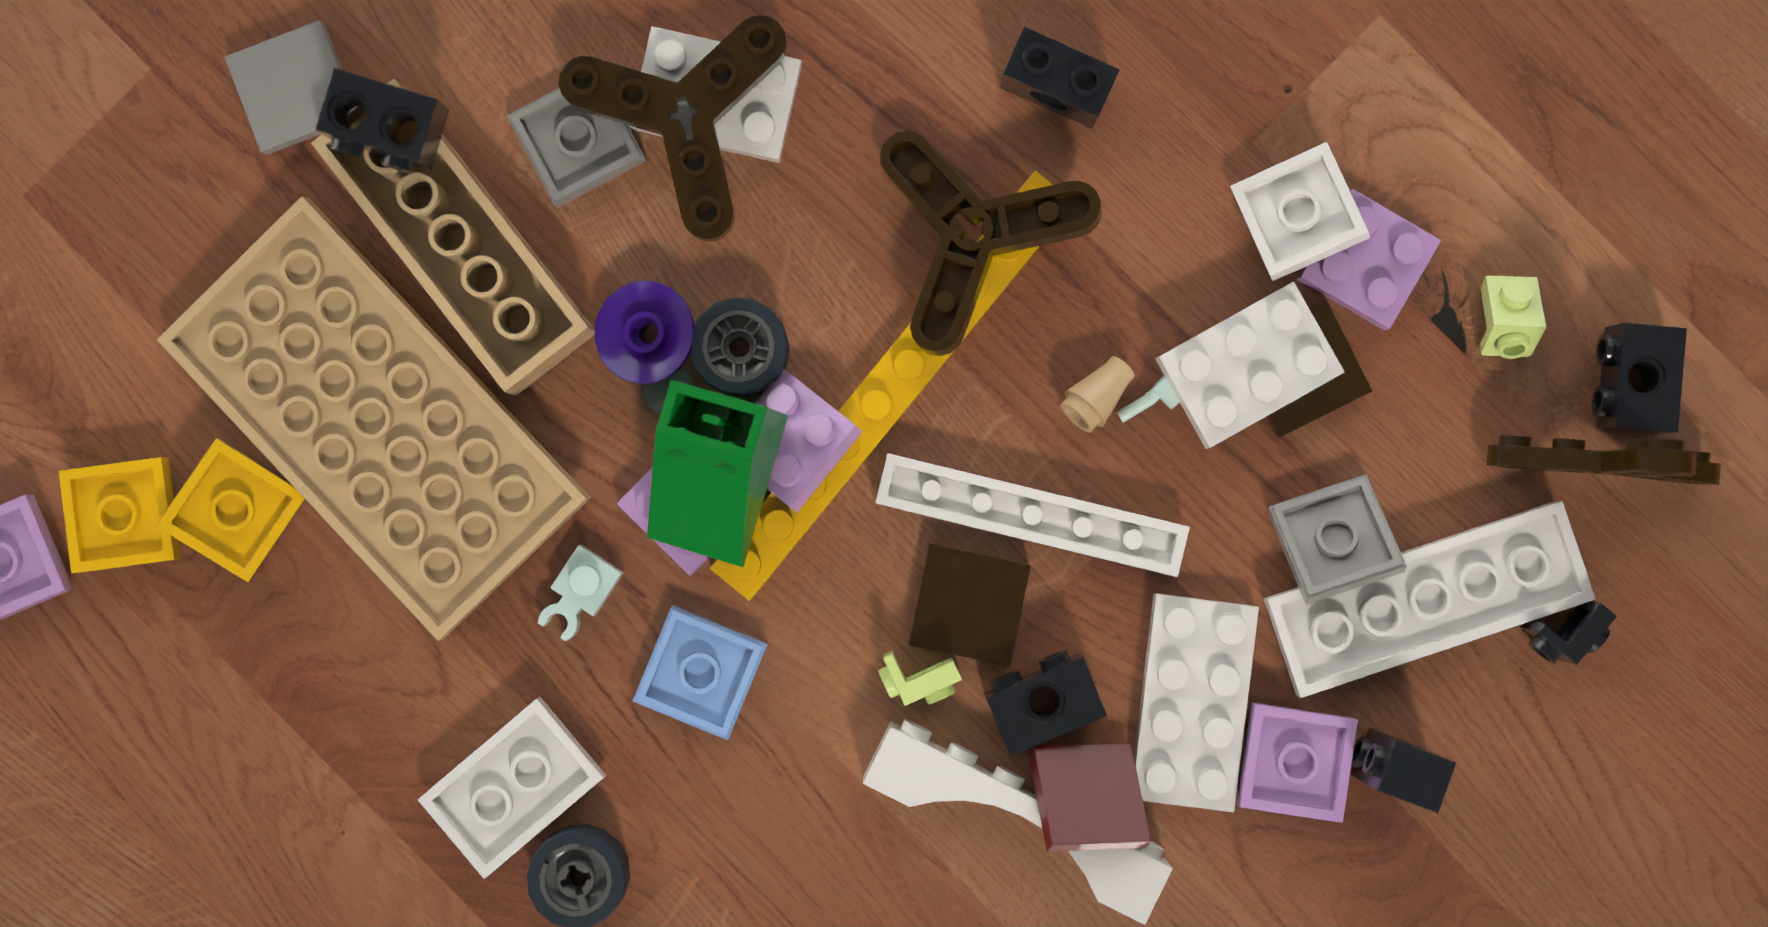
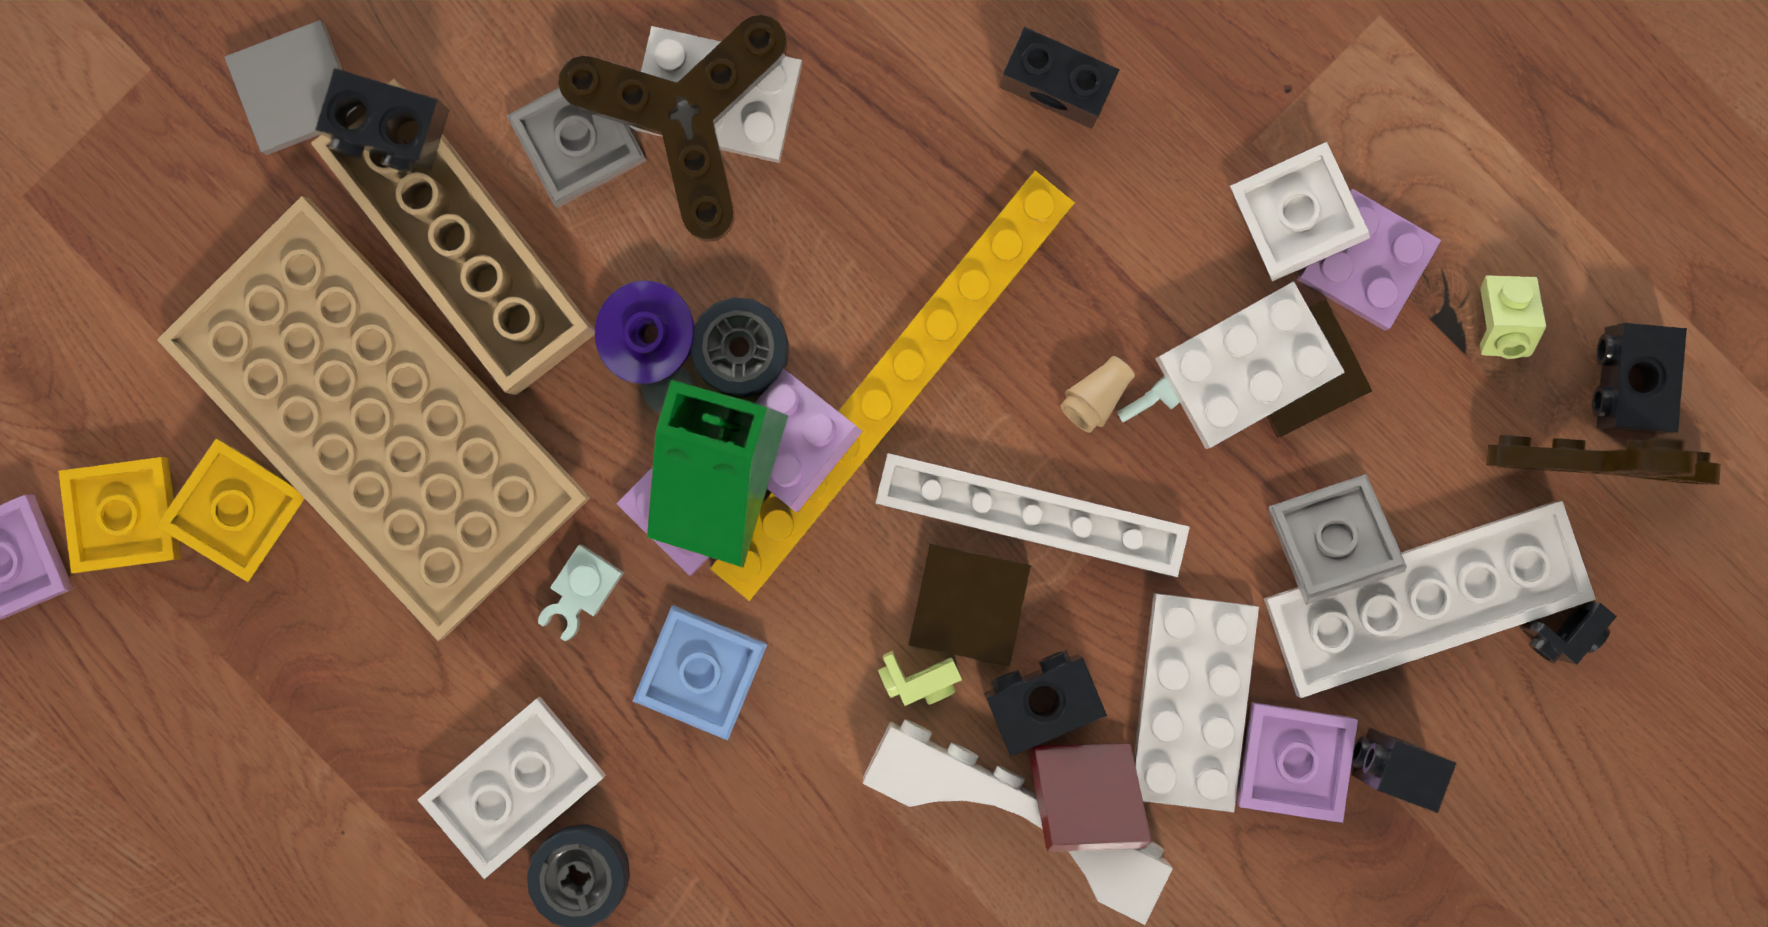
(1010, 225): dark brown piece -> none

